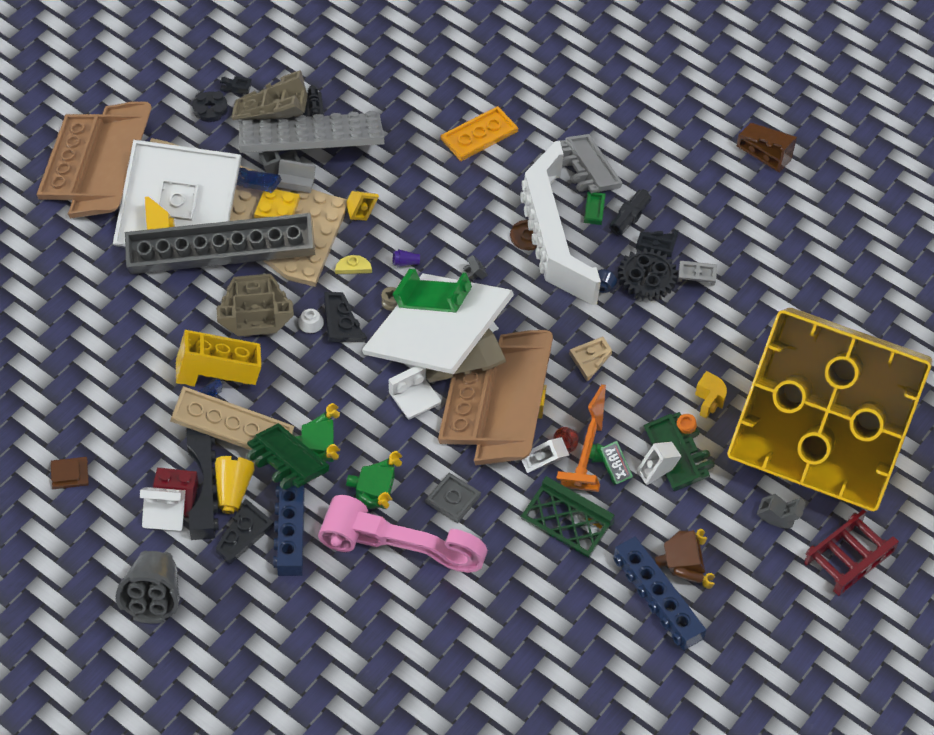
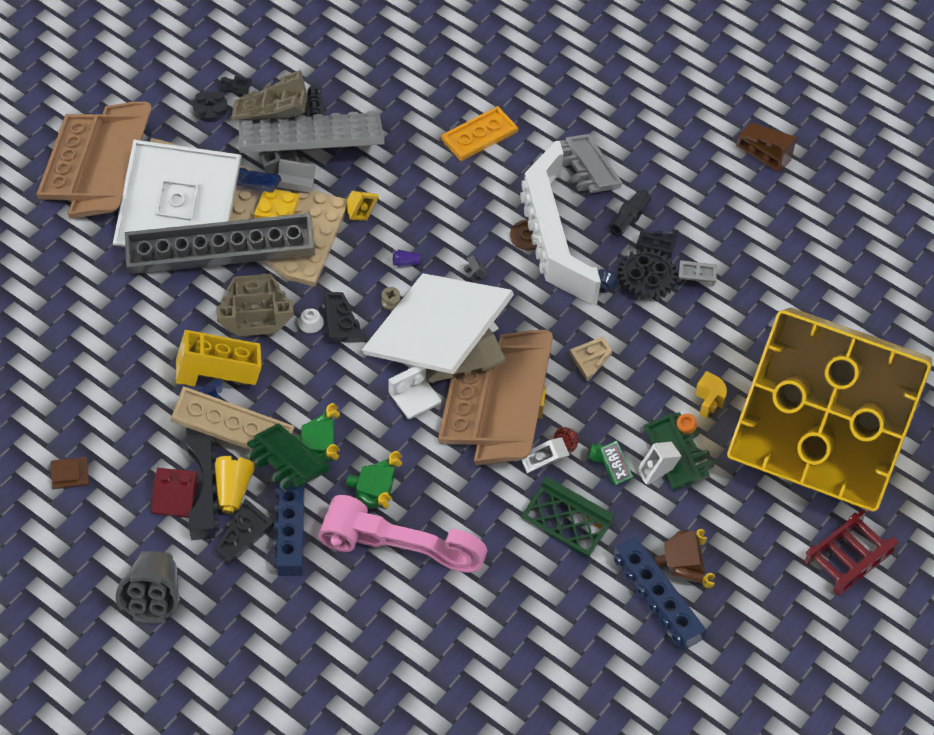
(157, 216): yellow slope -> none
(163, 508): white bracket -> none
(352, 265): light yellow plate -> none
(431, 295): green panel -> none
(453, 497): dark grey tile -> none
(580, 479): orange piece -> none
(594, 208): green tile -> none
(779, 512): dark grey brick -> none

